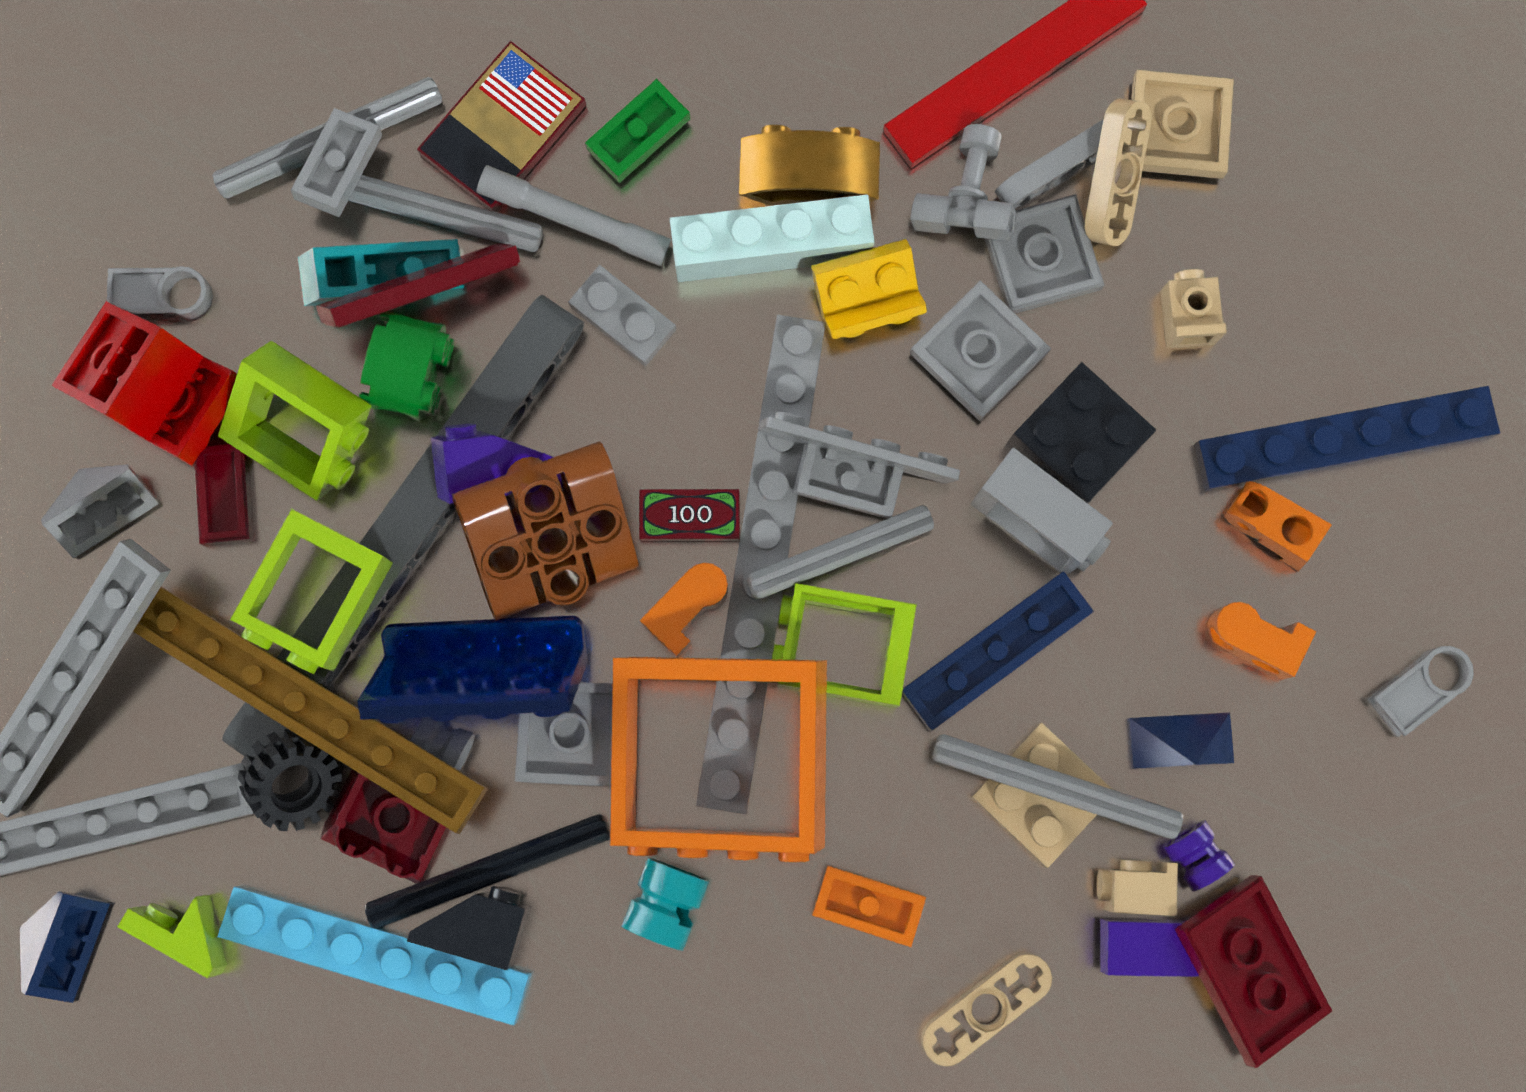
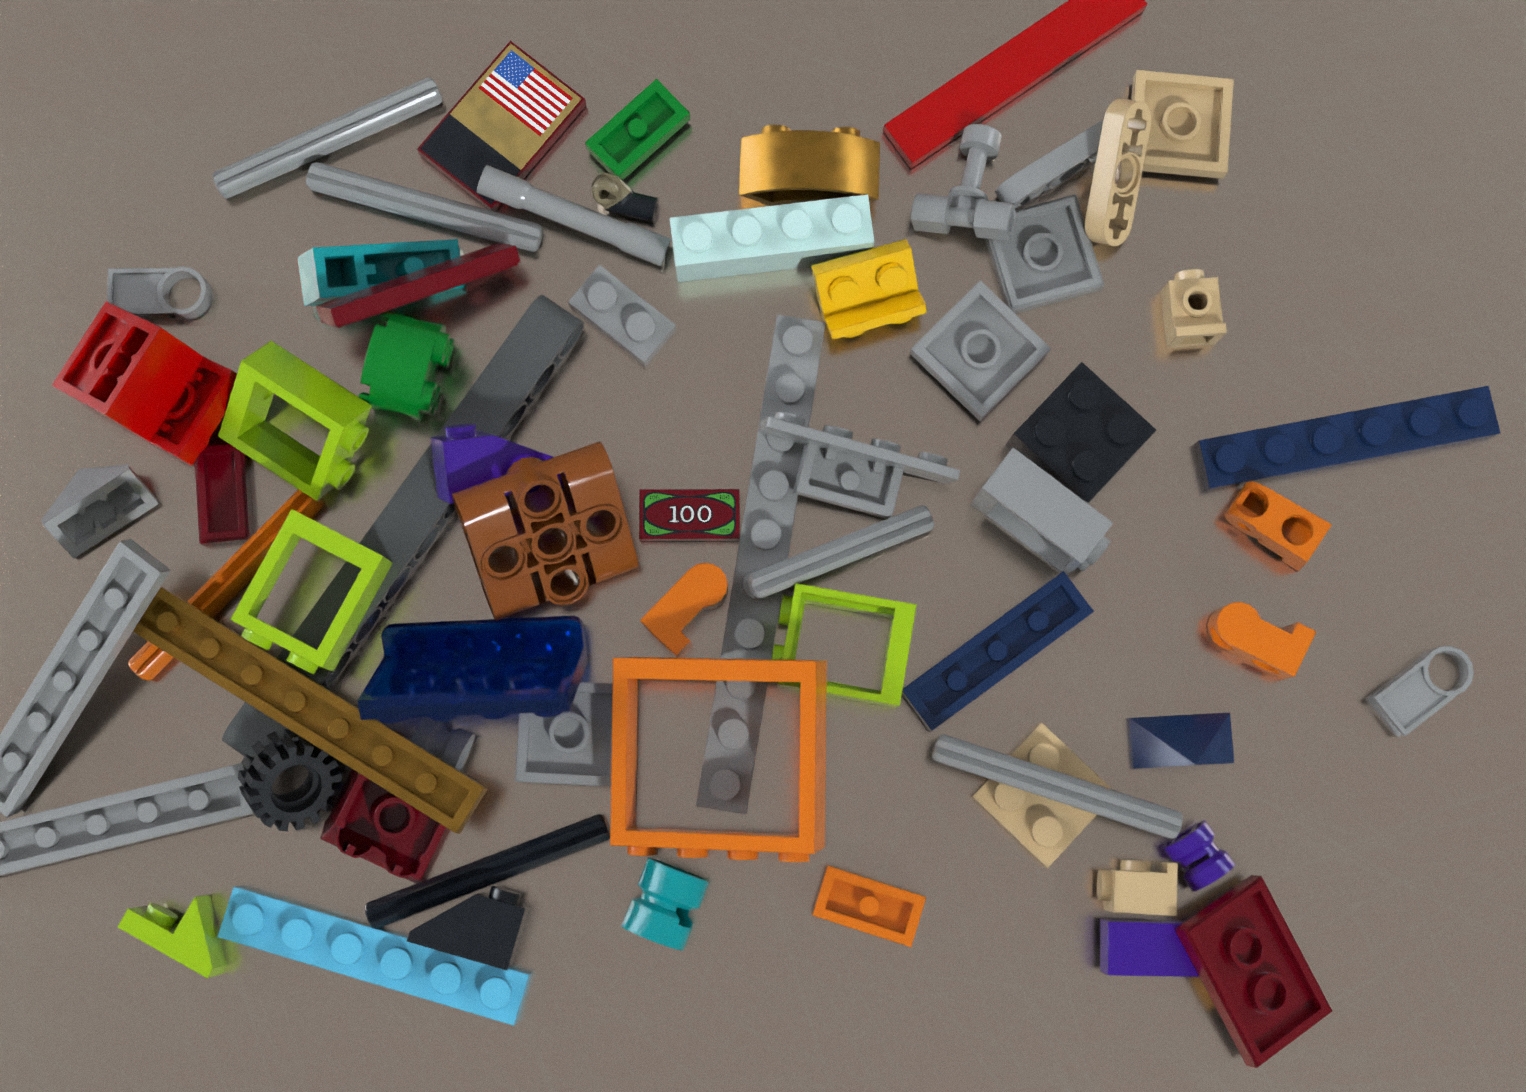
(59, 945): dark blue slope -> none
(228, 579): none -> orange axle
(336, 162): light grey plate -> none
(619, 198): none -> arm
(962, 1041): tan beam -> none

